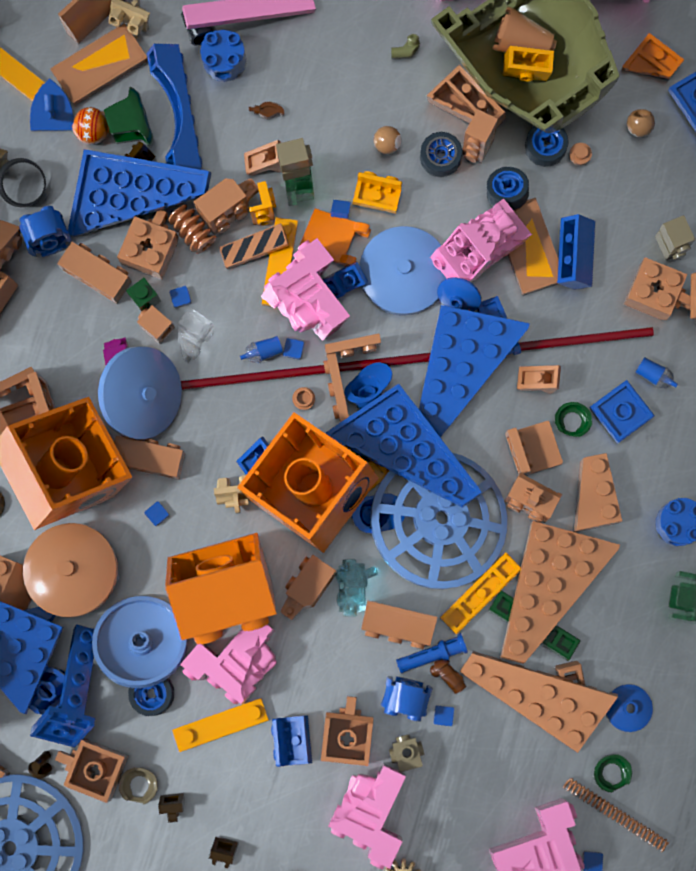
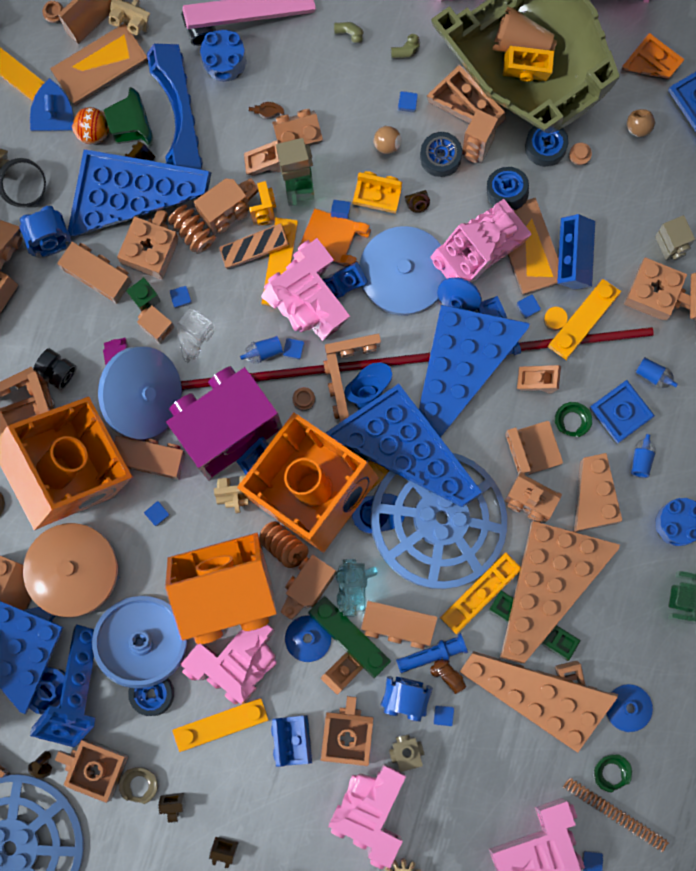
(51, 10): none -> nougat plate
(51, 366): none -> black wheel
(223, 421): none -> magenta brick
(283, 544): none -> nougat piece
(303, 125): none -> nougat bracket
(307, 651): none -> blue dish
(341, 673): none -> nougat slope
(349, 637): none -> dark green plate
(350, 28): none -> olive arm
(407, 101): none -> blue piece
(418, 201): none -> dark brown plate
(528, 306): none -> blue piece
(555, 318): none -> light orange tile
(584, 319): none -> light orange plate
(643, 457): none -> blue piece

